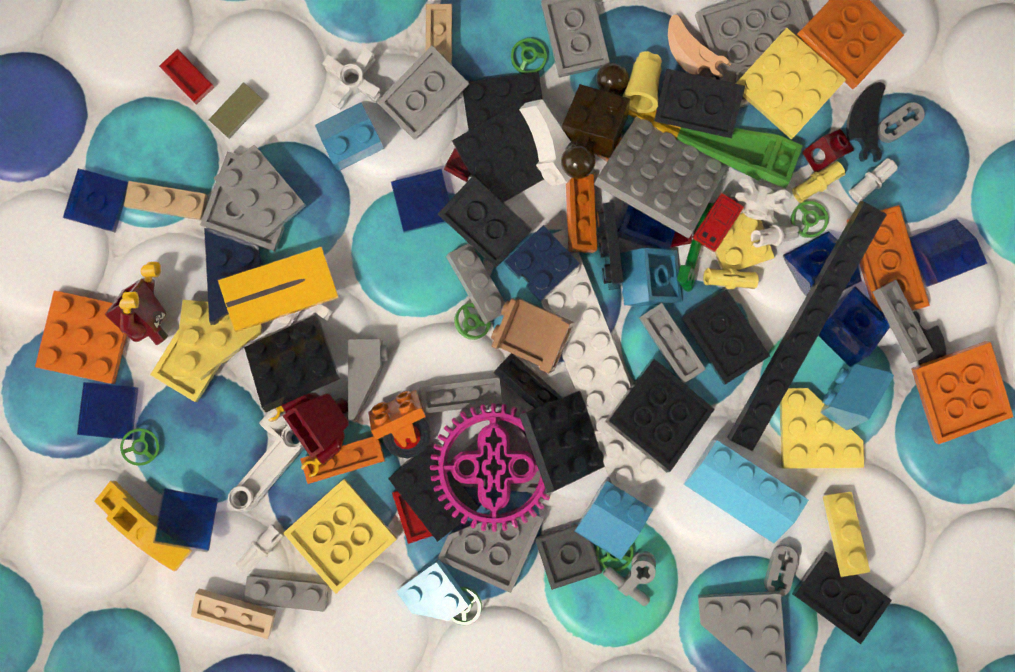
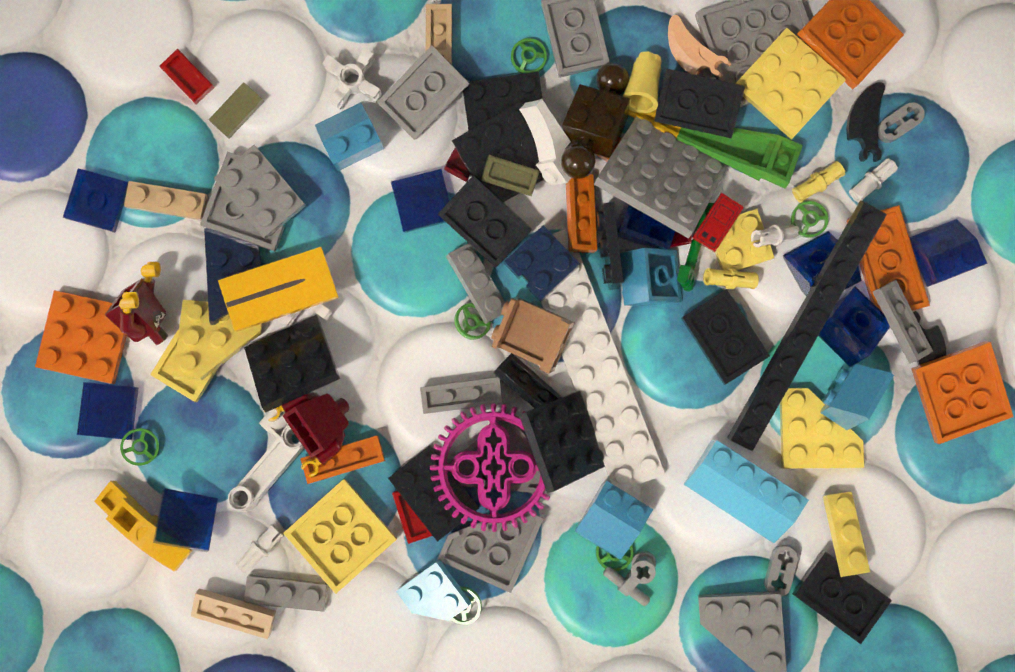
(364, 368): light grey slope -> none
(401, 425): orange plate -> none
(510, 175): none -> olive tile
(567, 557): dark grey tile -> none
(660, 415): black plate -> none
(672, 343): light grey plate -> none
(760, 201): white pin -> none
(834, 147): dark red bracket -> none

